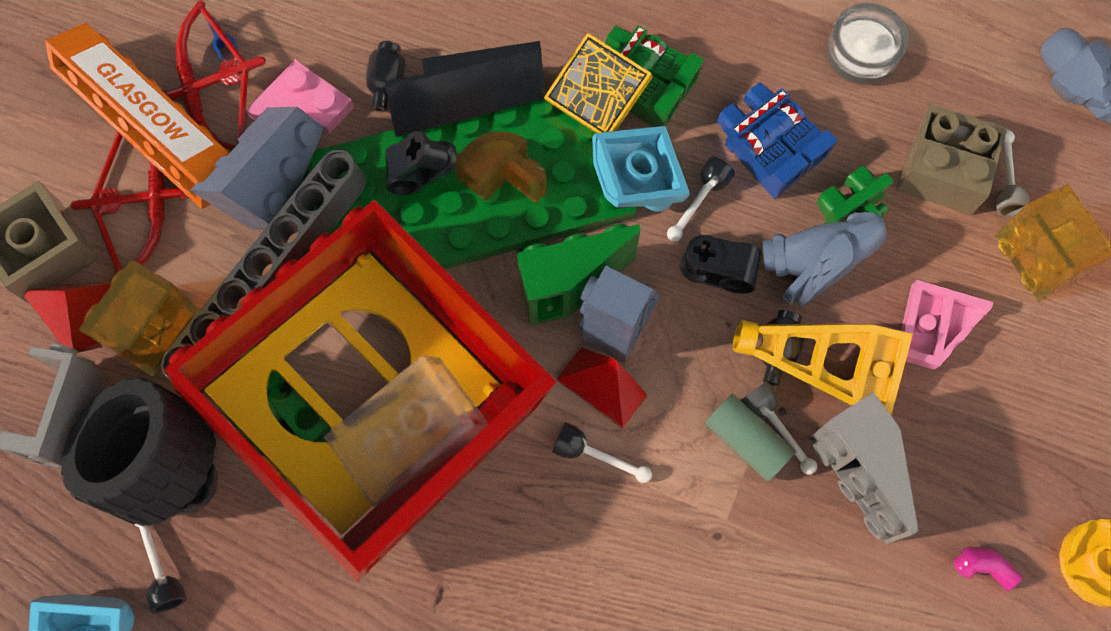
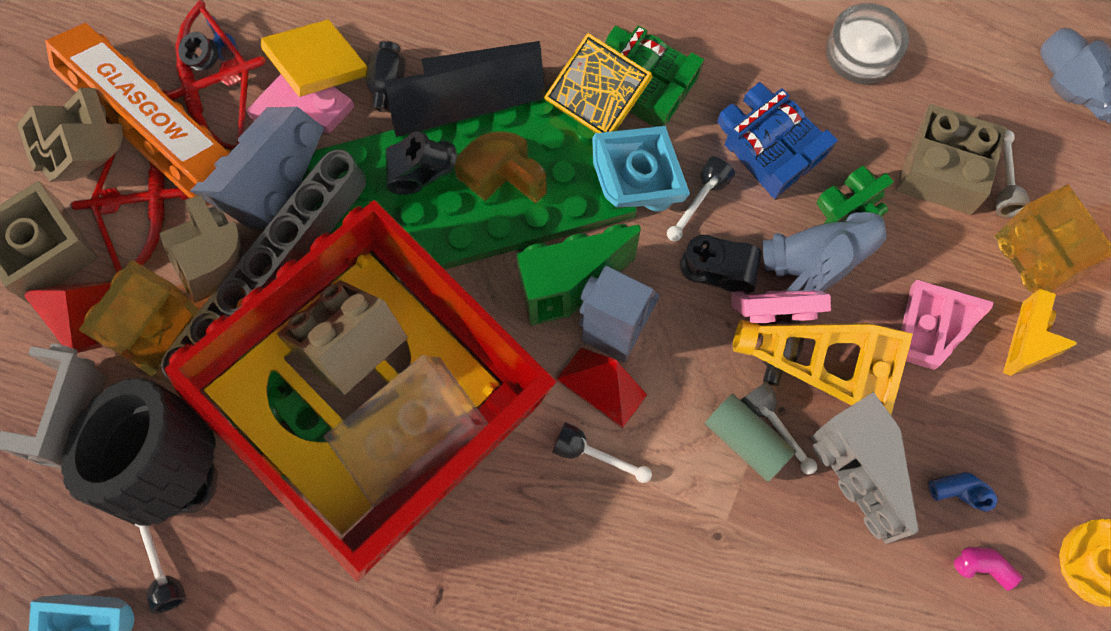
(69, 138): none -> dark tan brick
(202, 248): none -> dark tan brick
(209, 51): none -> black bush
(313, 57): none -> yellow tile
(343, 335): none -> dark tan slope
(764, 307): none -> bright pink wing
(966, 488): none -> blue arm
(1031, 339): none -> yellow slope

